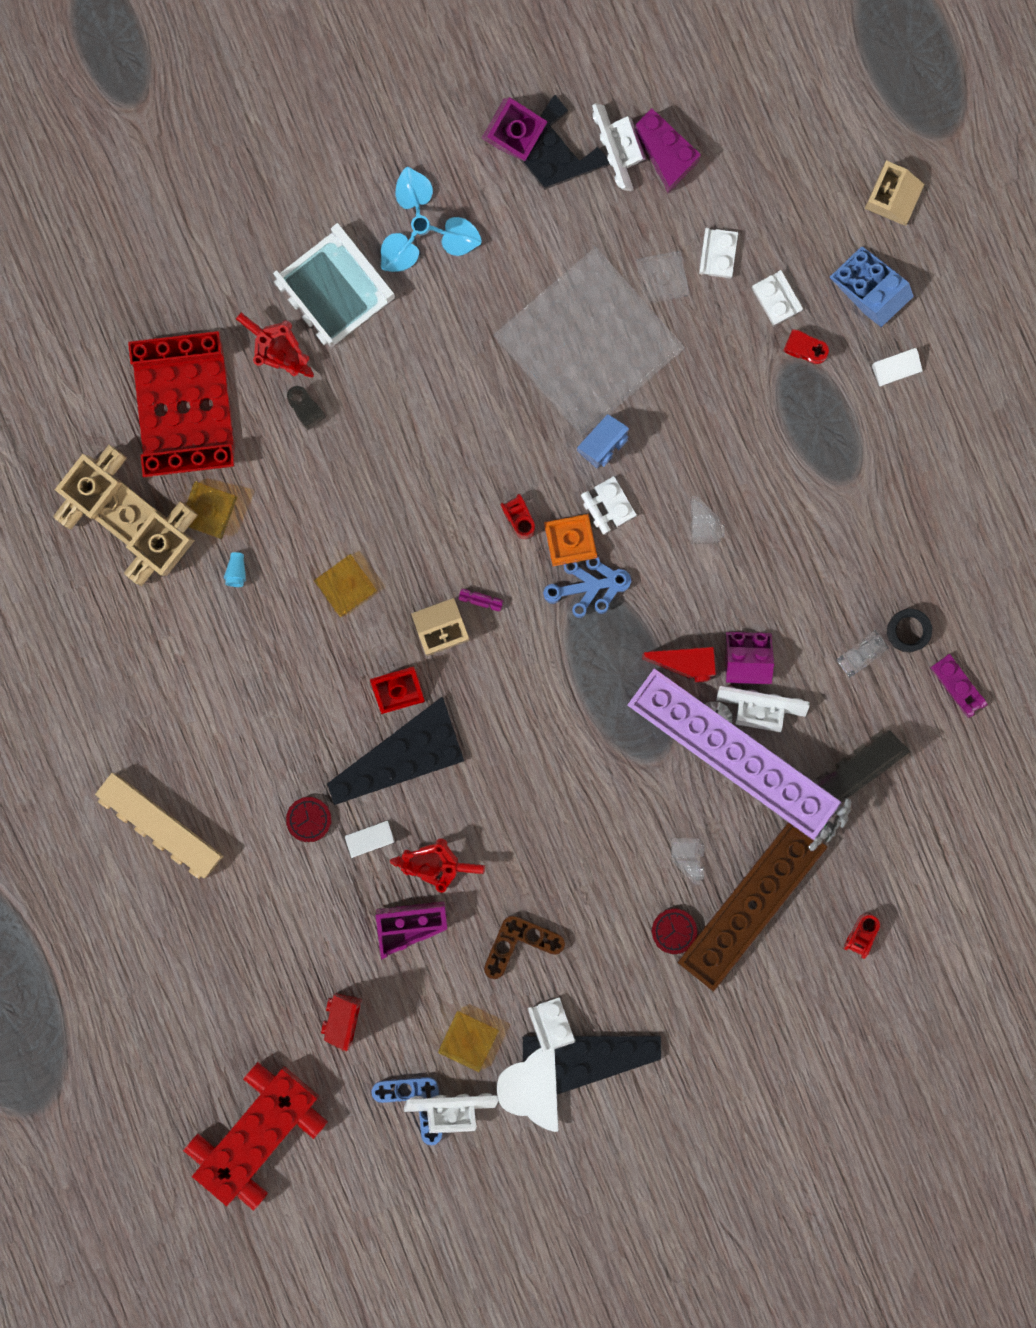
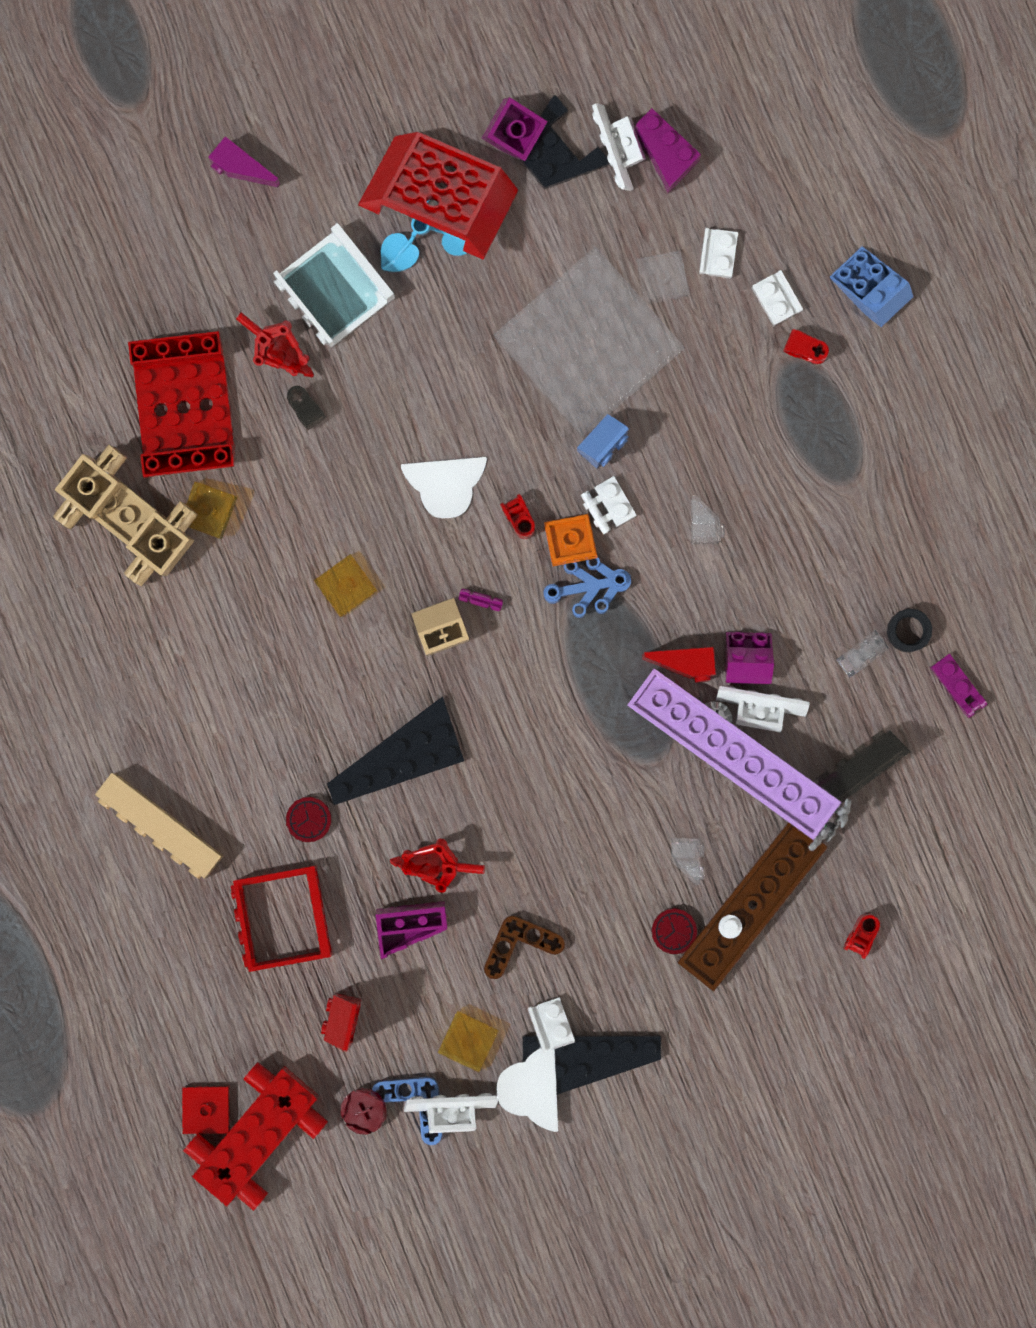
(205, 1110): none -> red plate
(235, 571): medium azure cone -> none
(237, 164): none -> magenta slope
(245, 934): none -> red window
(363, 1111): none -> dark red tile
(369, 839): white slope -> none
(397, 690): red slope -> none
(445, 484): none -> white sticker
(469, 207): none -> red slope
(730, 926): none -> white plate
(895, 193): tan slope -> none
(897, 367): white slope -> none

